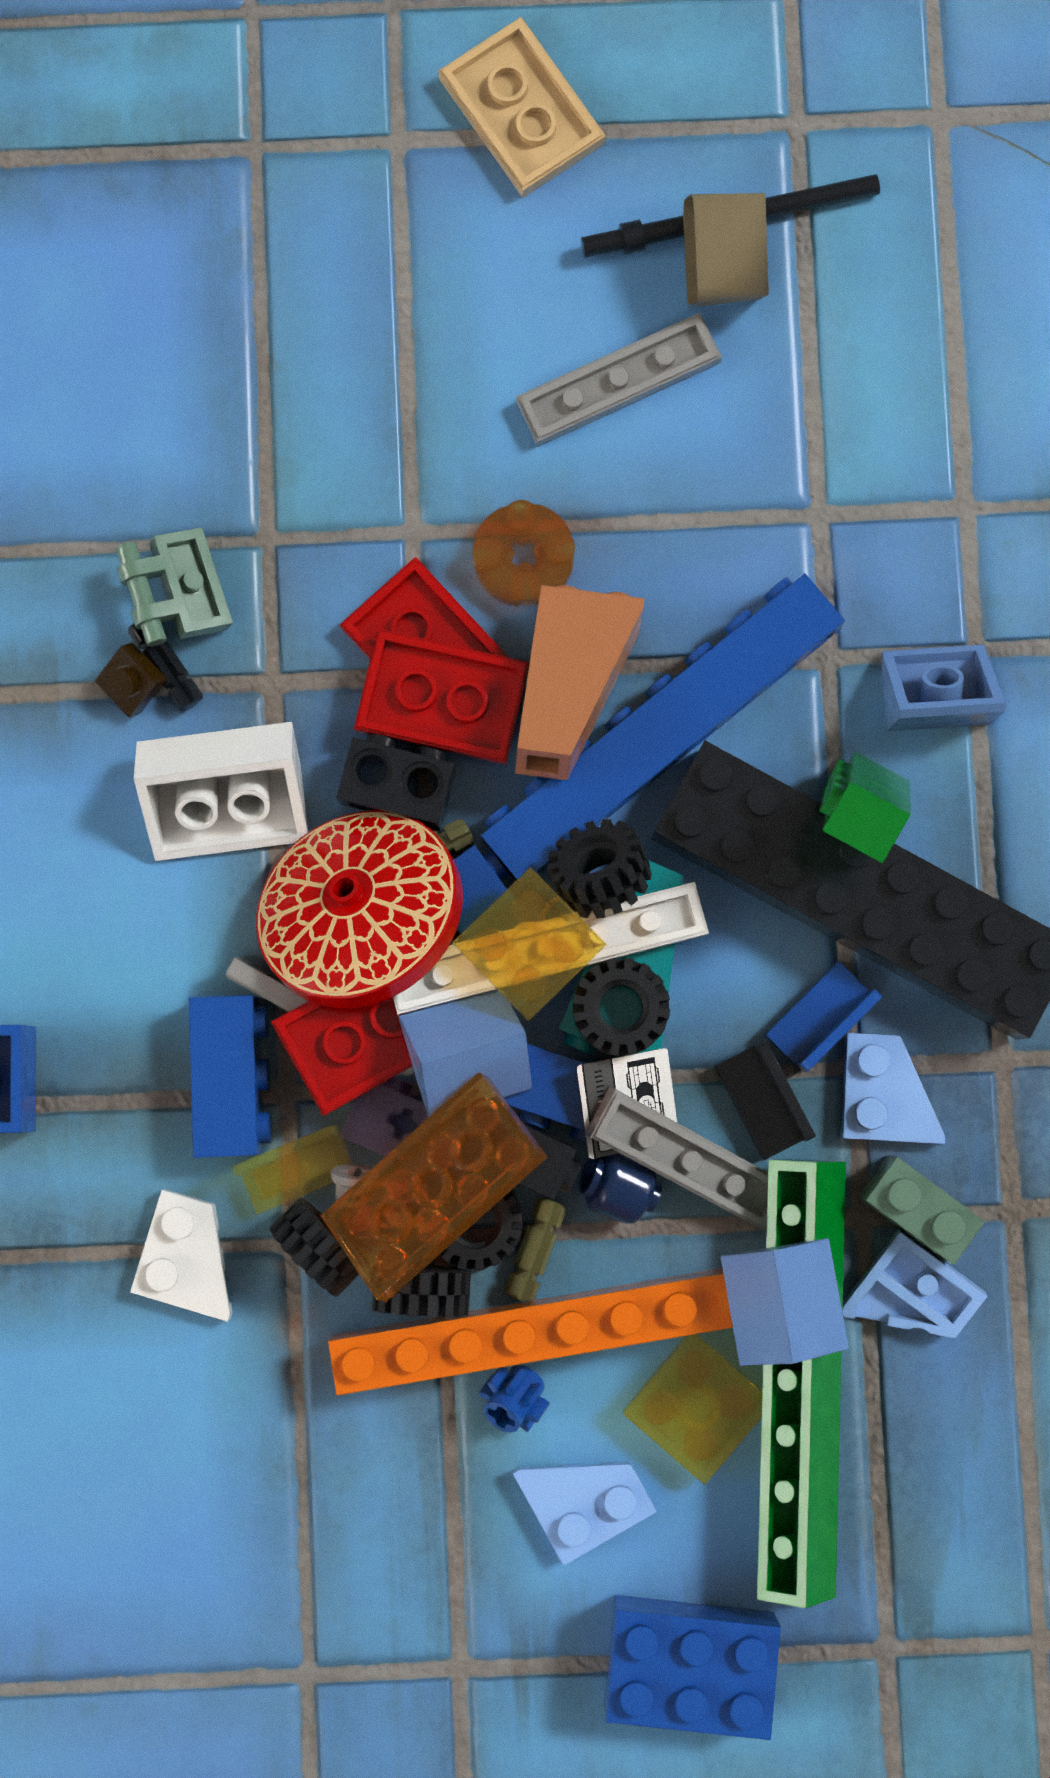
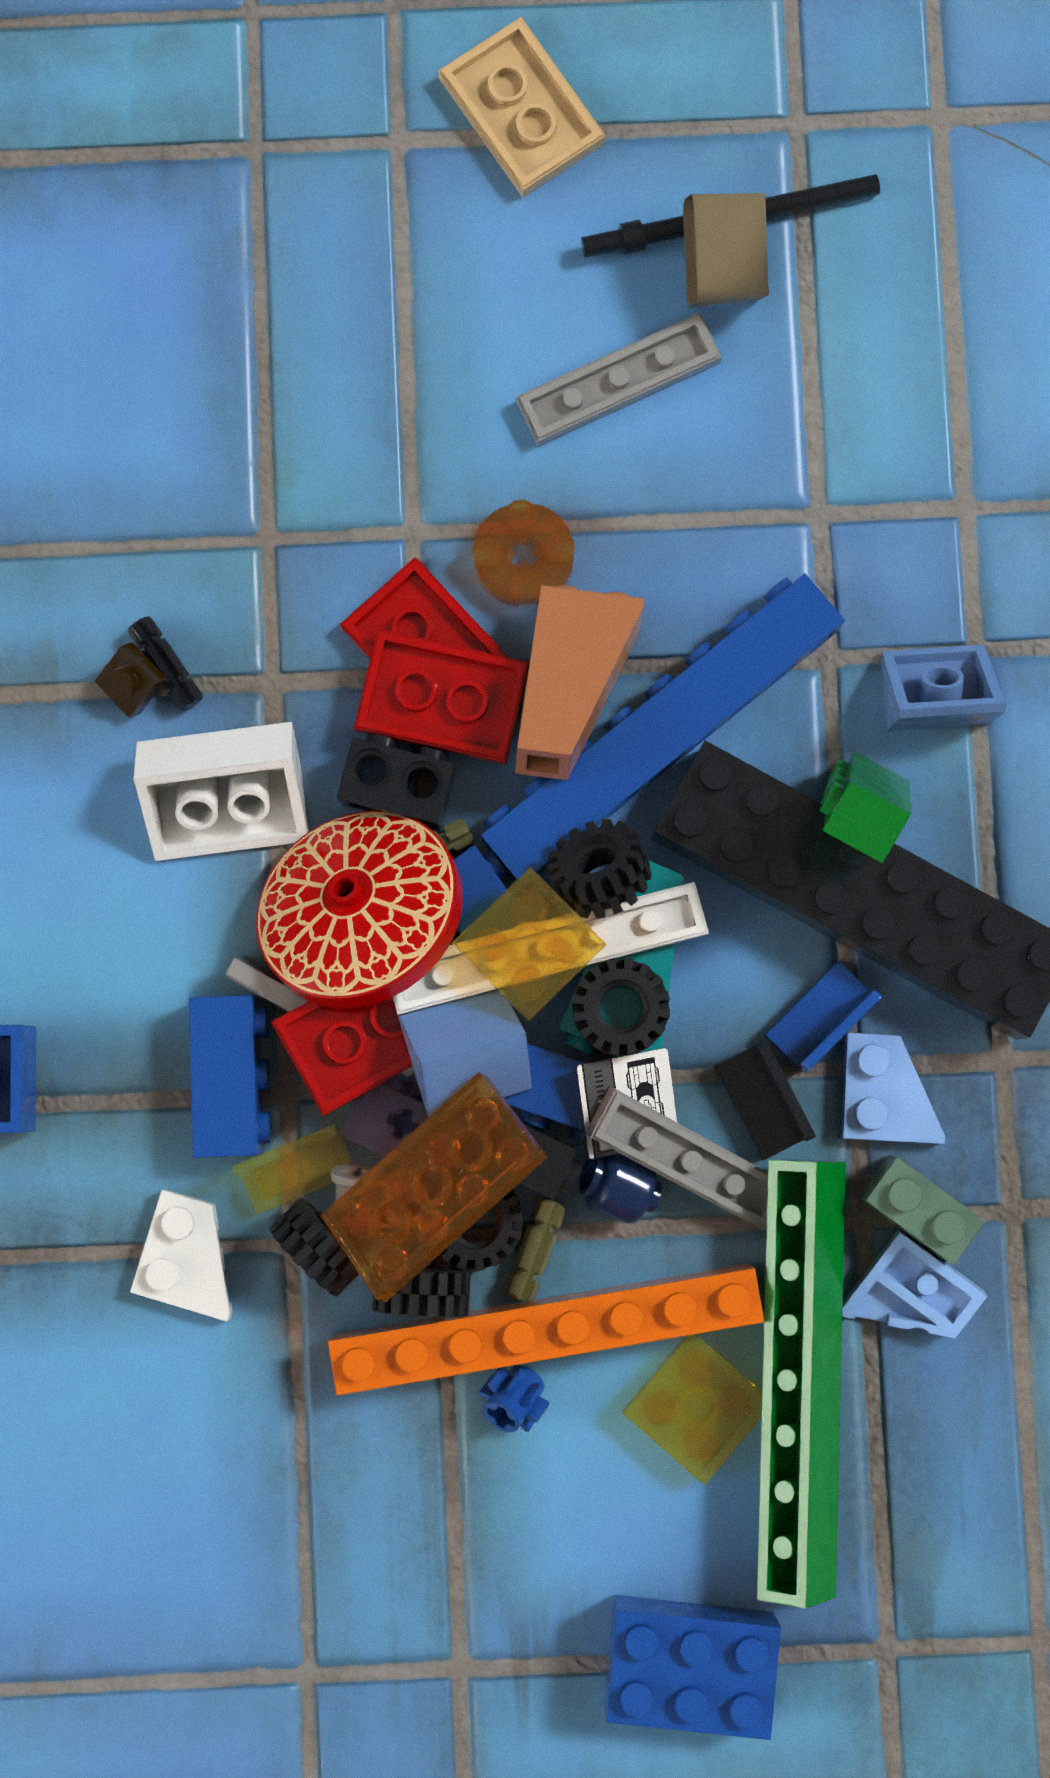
(189, 584): sand green plate -> none
(584, 1503): light blue wing -> none
(784, 1303): medium blue slope -> none

